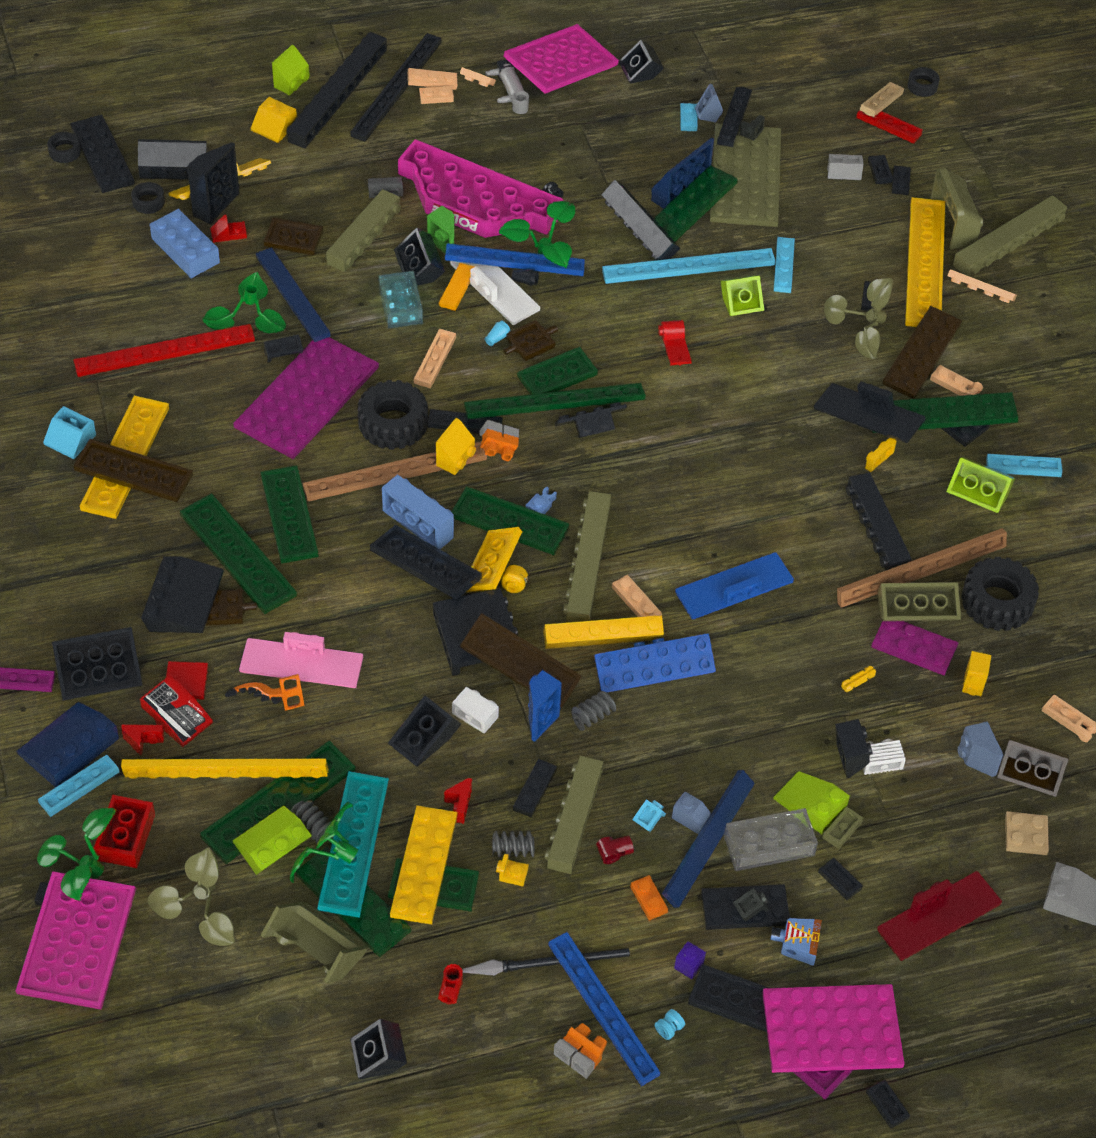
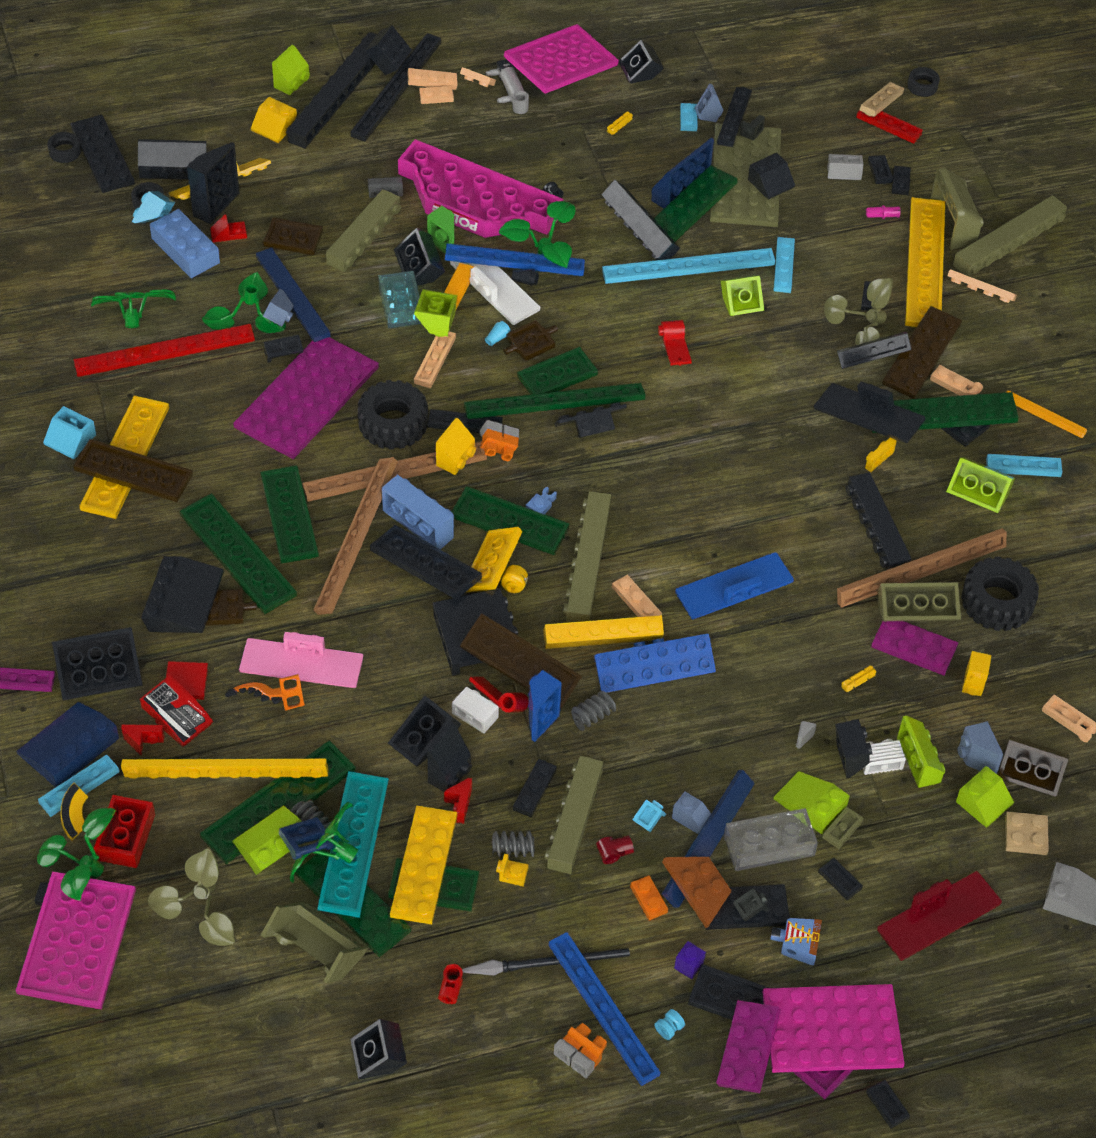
(72, 811): none -> tile
(131, 315): none -> green plant
(153, 207): none -> medium azure slope
(279, 309): none -> sand blue slope
(302, 833): none -> dark blue plate
(355, 537): none -> medium nougat plate
(388, 50): none -> black brick
(436, 311): none -> lime slope
(448, 759): none -> black slope
(507, 702): none -> red door
(619, 123): none -> yellow axle
(699, 884): none -> dark orange wing
(748, 1046): none -> magenta plate
(771, 176): none -> black slope
(806, 732): none -> light grey slope
(874, 212): none -> dark pink axle
(874, 350): none -> black plate
(920, 752): none -> lime slope
(985, 797): none -> lime slope
(1049, 416): none -> light orange axle

